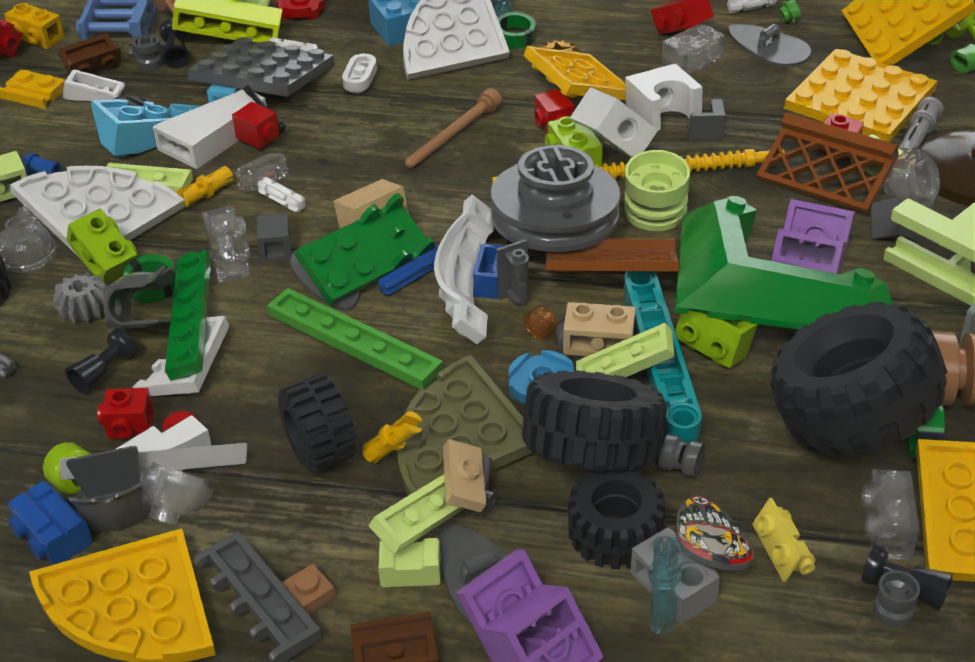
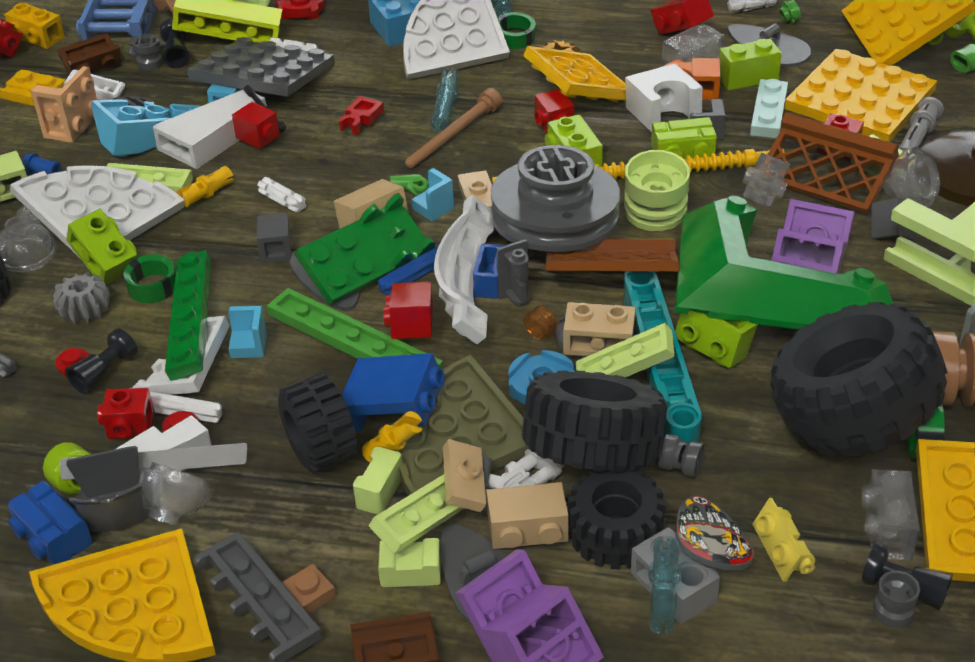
(68, 110): none -> light nougat bracket
(68, 358): none -> red plate
(122, 292): dark grey piece -> none
(203, 410): none -> white axle
(226, 243): clear brick -> none
(248, 332): none -> medium azure panel
(270, 165): clear beam -> none
(359, 73): white plate -> none
(361, 112): none -> red plate
(379, 481): none -> yellowish green piece
(393, 386): none -> blue panel
(409, 310): none -> red brick
(413, 183): none -> bright green arm
(437, 198): none -> medium azure panel
(446, 93): none -> clear light blue pin
(476, 184): none -> tan plate
(517, 472): none -> white piece
(527, 515): none -> tan brick
(614, 122): white piece -> none
(684, 137): none -> lime brick
(705, 72): none -> orange brick
(748, 63): none -> lime brick
(765, 180): none -> clear brick
(769, 108): none -> light aqua plate

